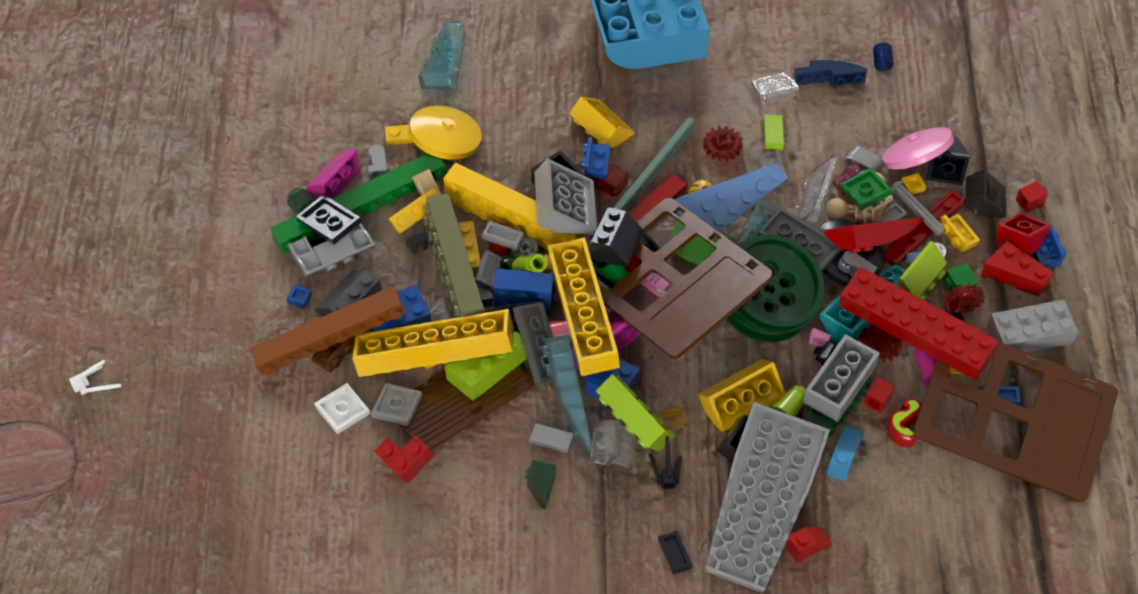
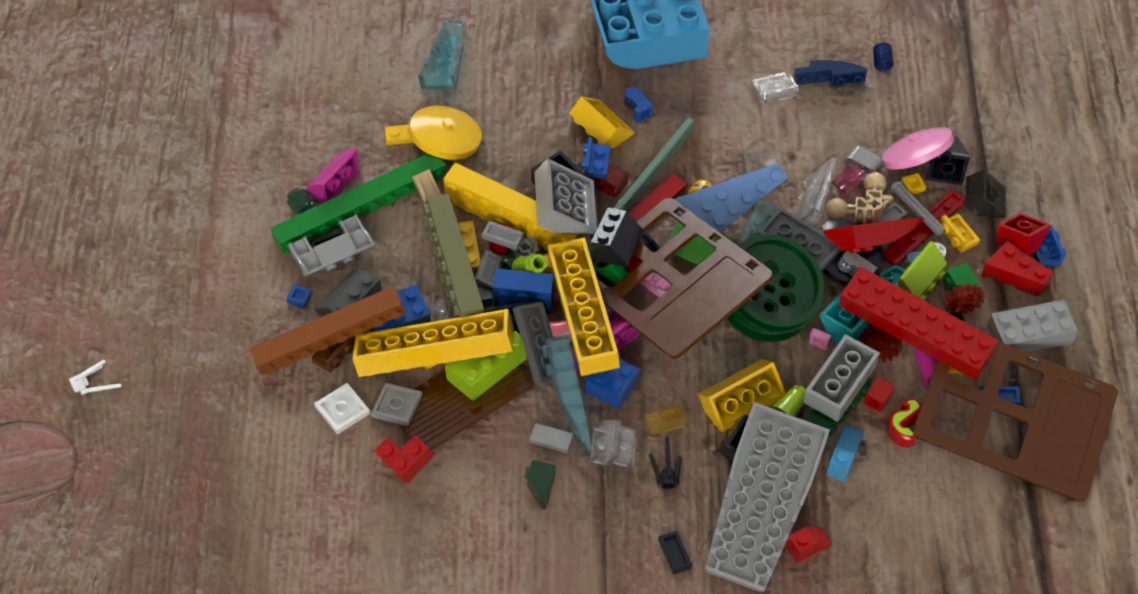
(328, 219): plate -> none
(378, 161): light grey leg -> none
(411, 213): yellow plate -> none
(418, 239): black tile -> none
(634, 413): lime wedge -> none
(638, 103): none -> blue leg
(724, 143): clear red gear -> none
(773, 132): lime tile -> none
(823, 352): black tile -> none
(865, 189): green tile -> none
(1032, 196): red brick -> none

